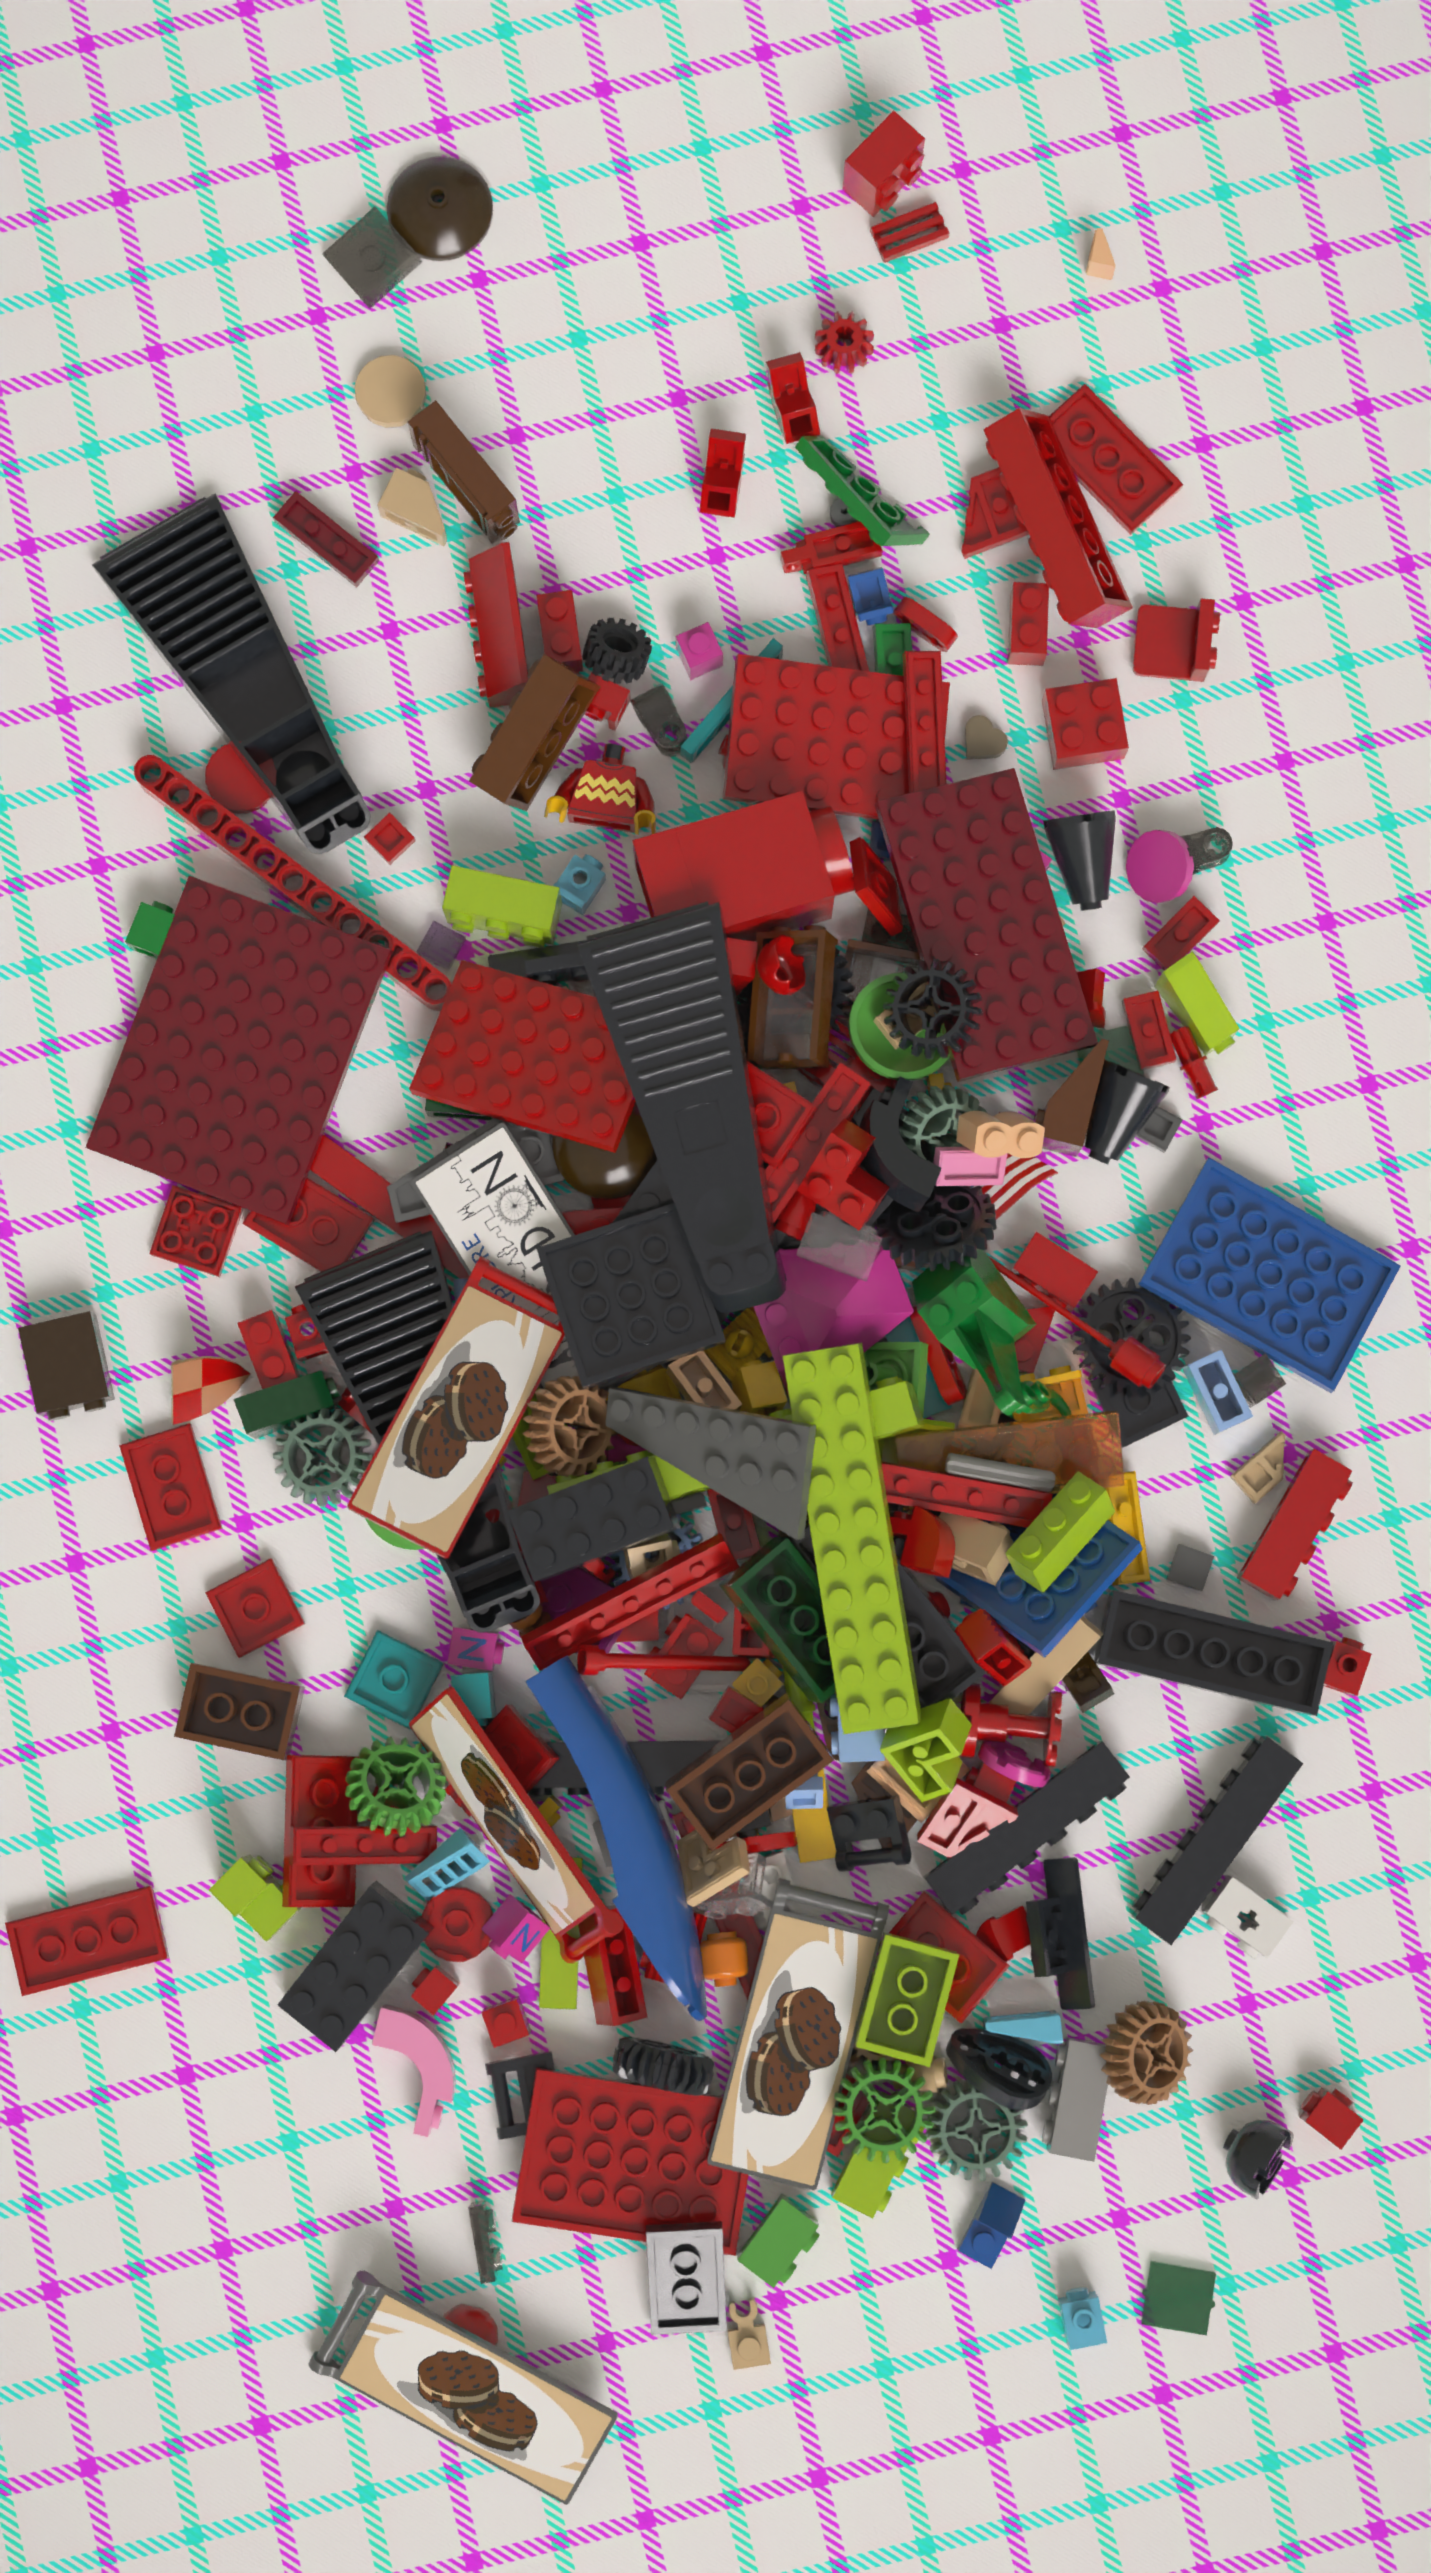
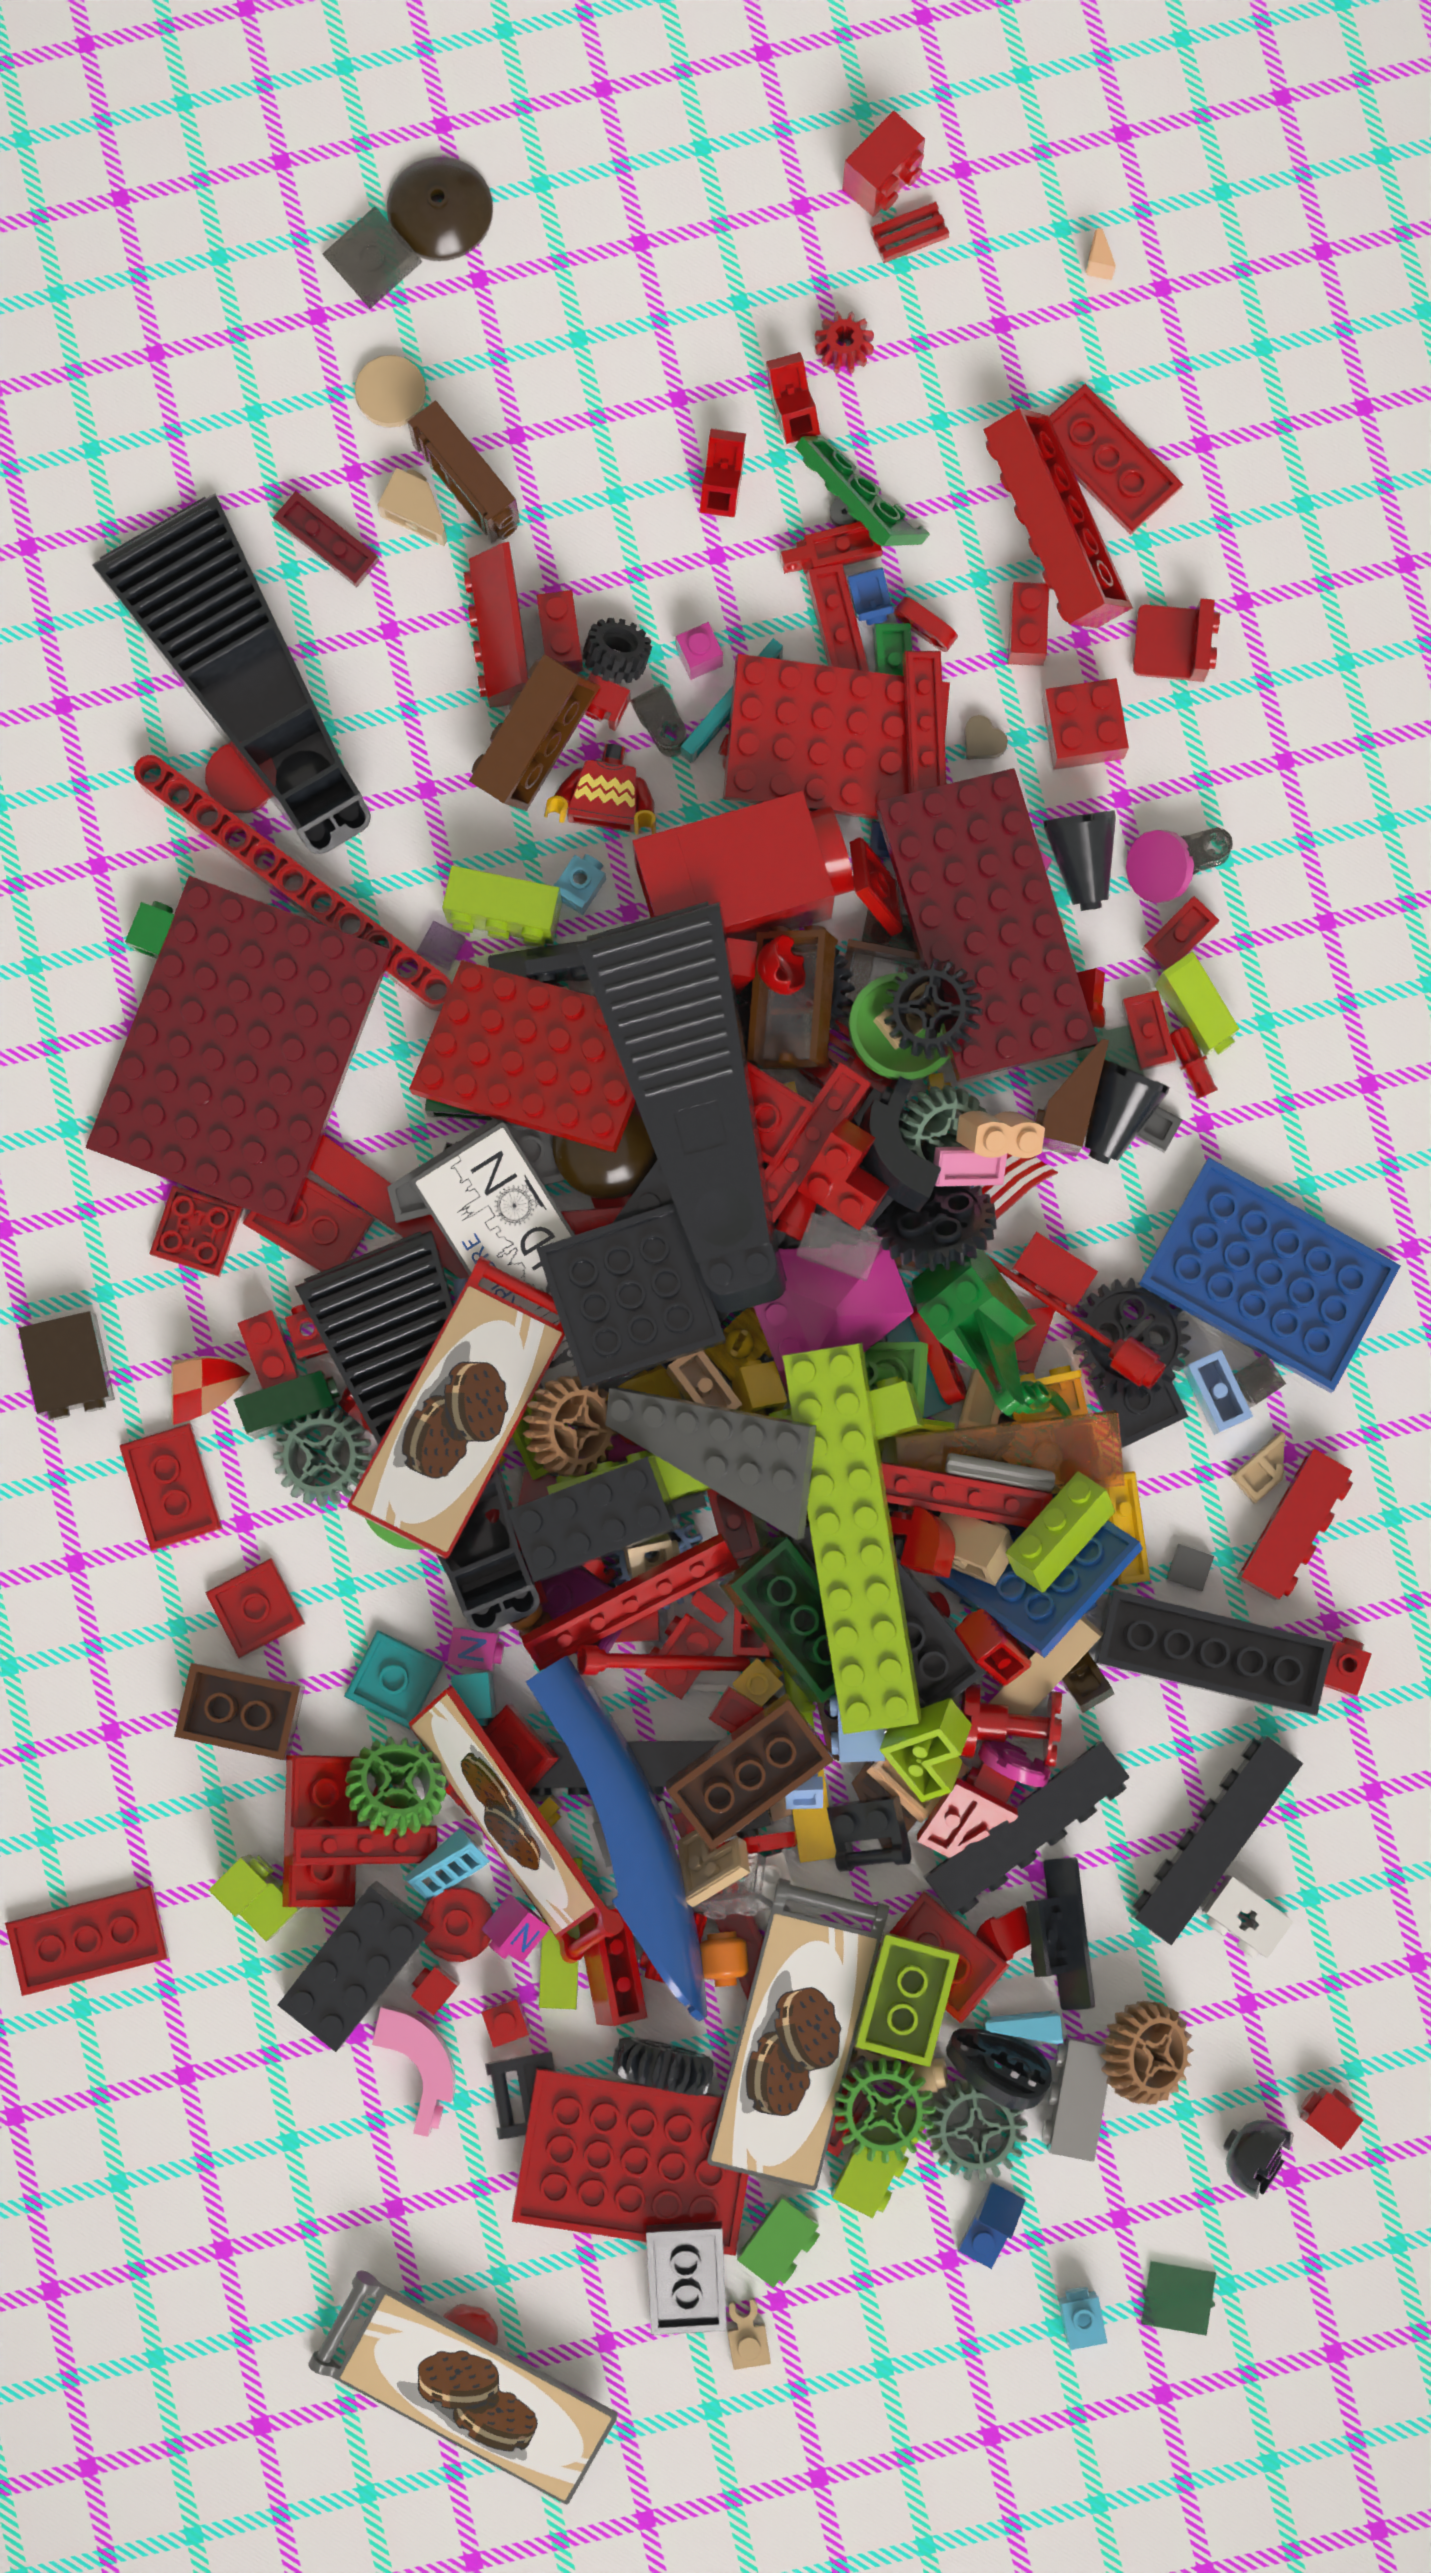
(389, 838): red tile -> none
(488, 2258): clear smoke plate -> none
(990, 515): red wing -> none

